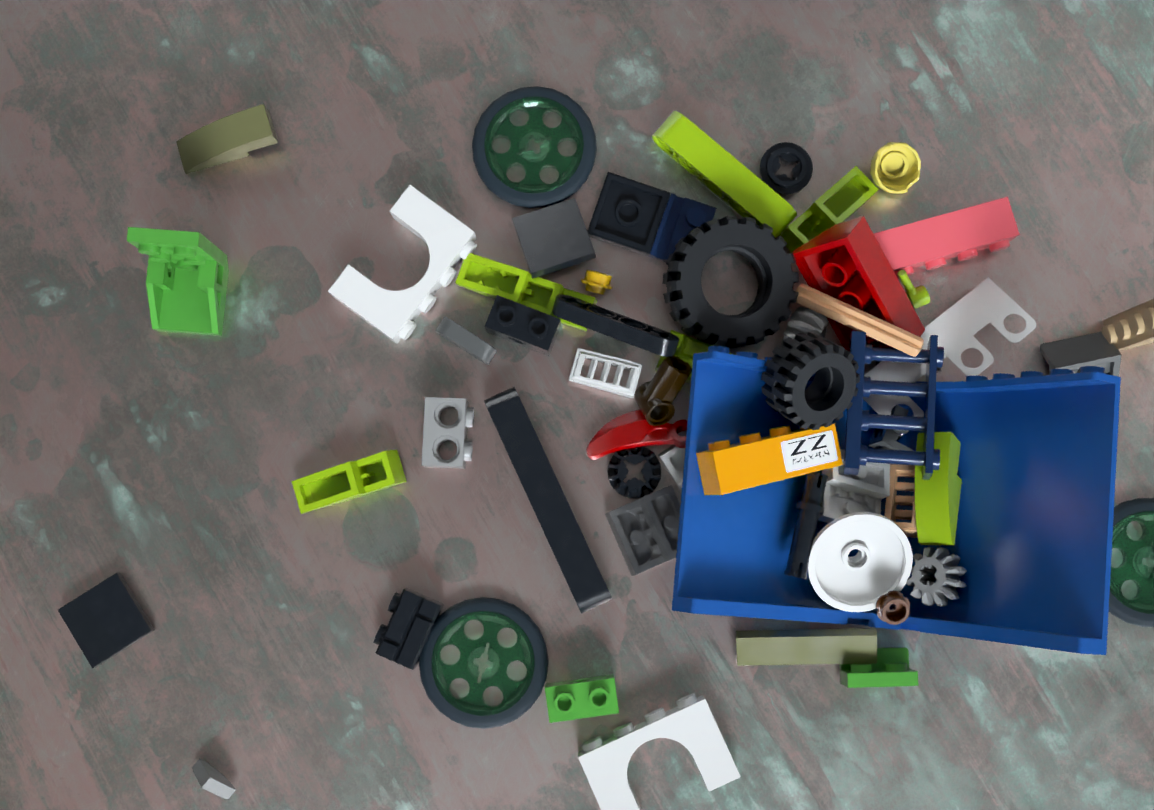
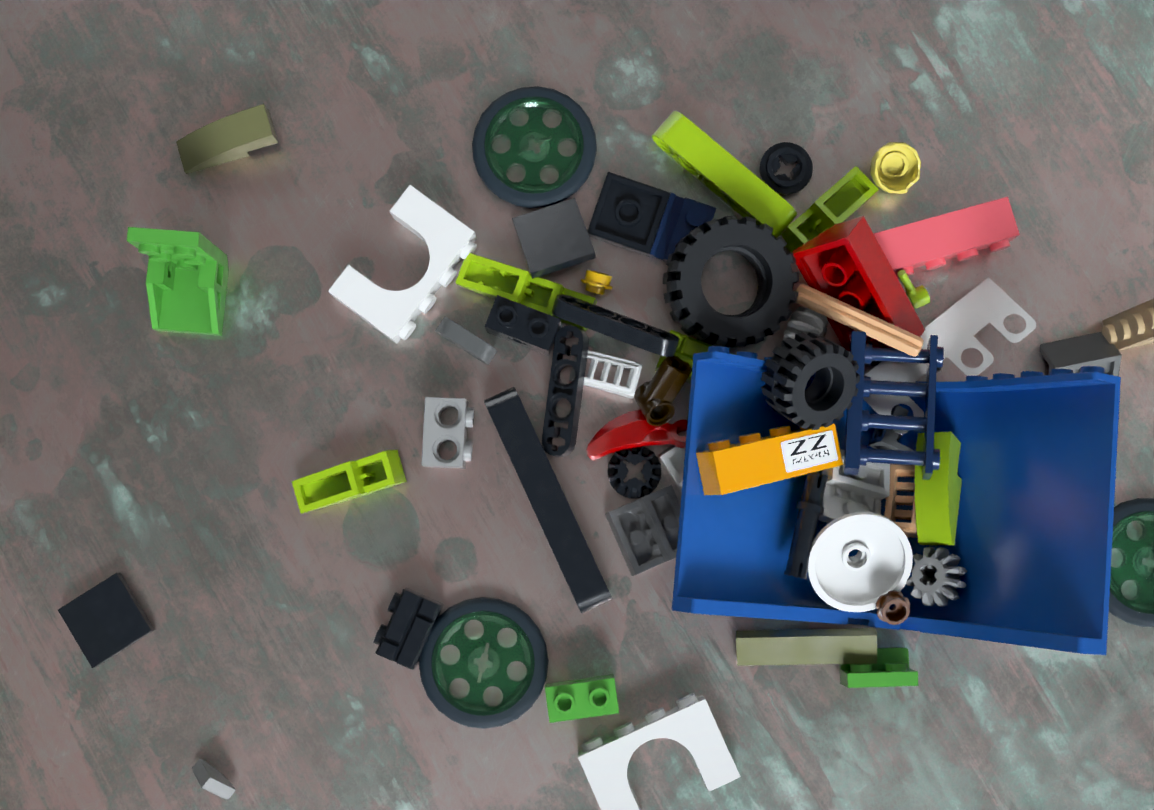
(558, 390): none -> black beam

